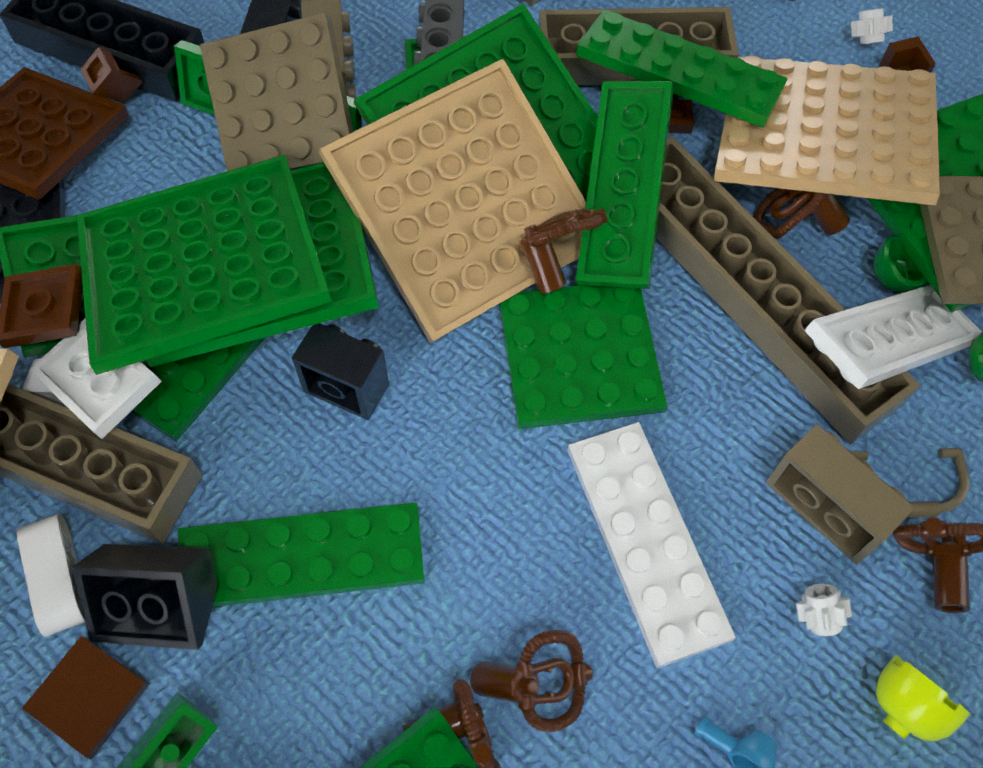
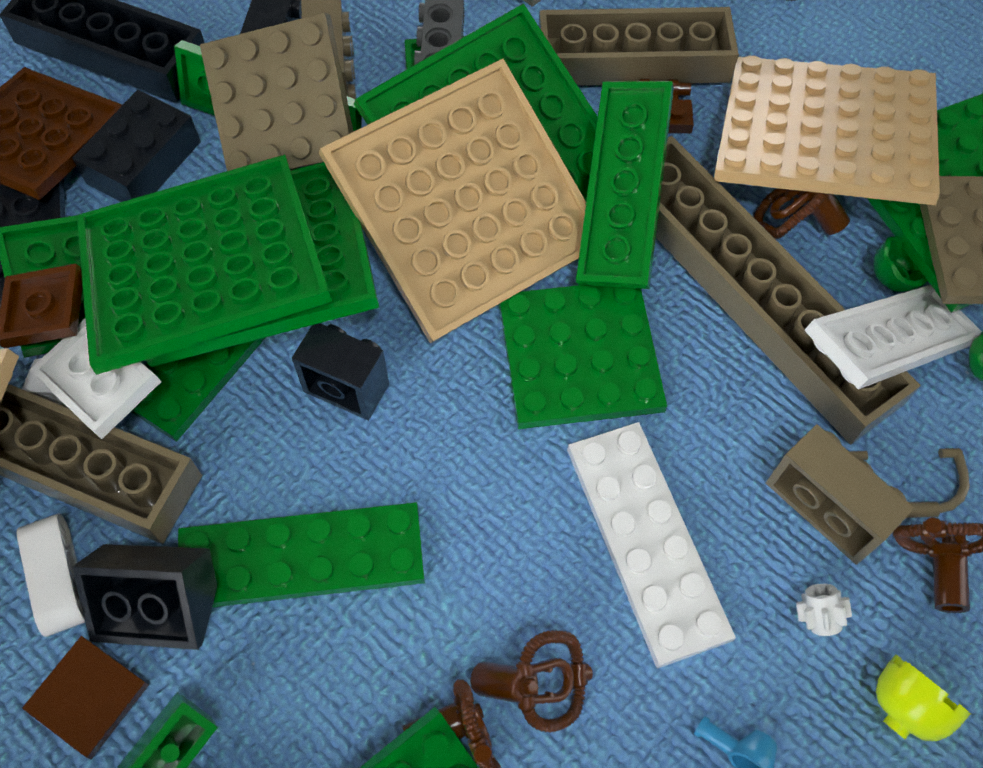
(107, 79): reddish brown panel -> none
(137, 148): none -> black brick
(540, 251): reddish brown piece -> none
(694, 69): green plate -> none
(871, 26): white gear -> none
(908, 56): reddish brown panel -> none

